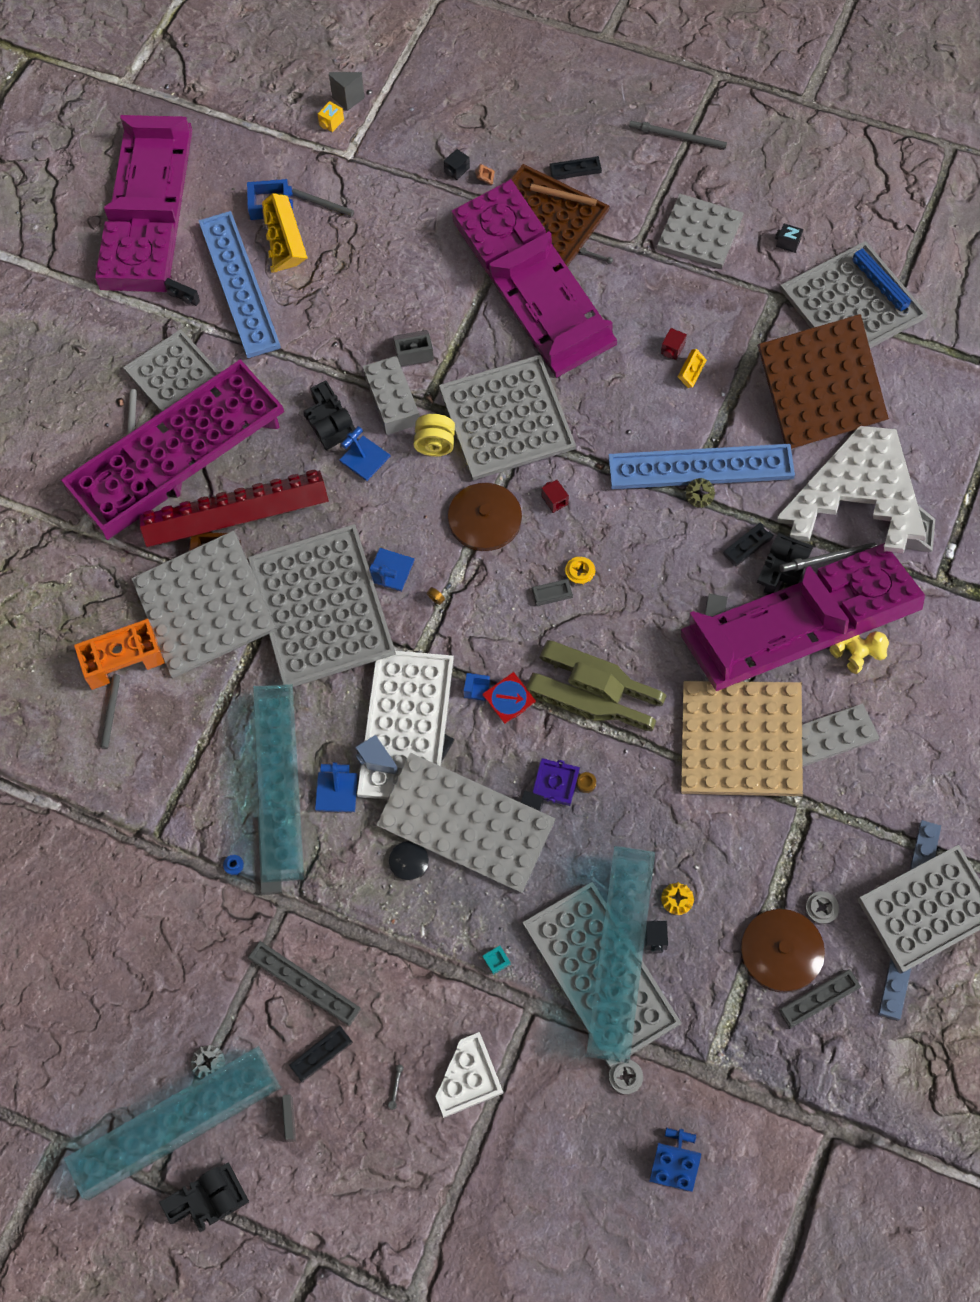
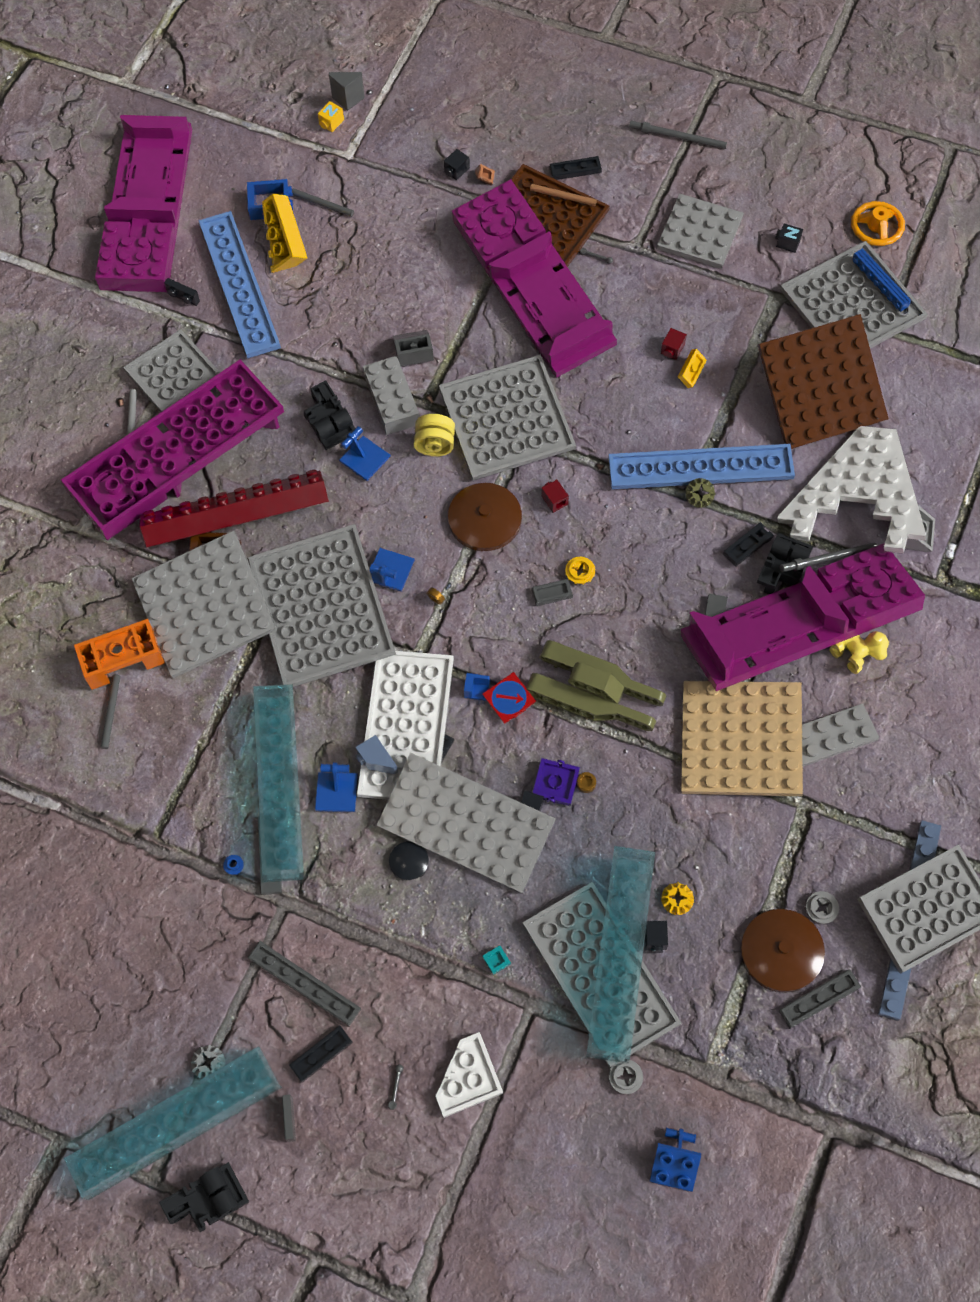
(877, 222): none -> light orange piece

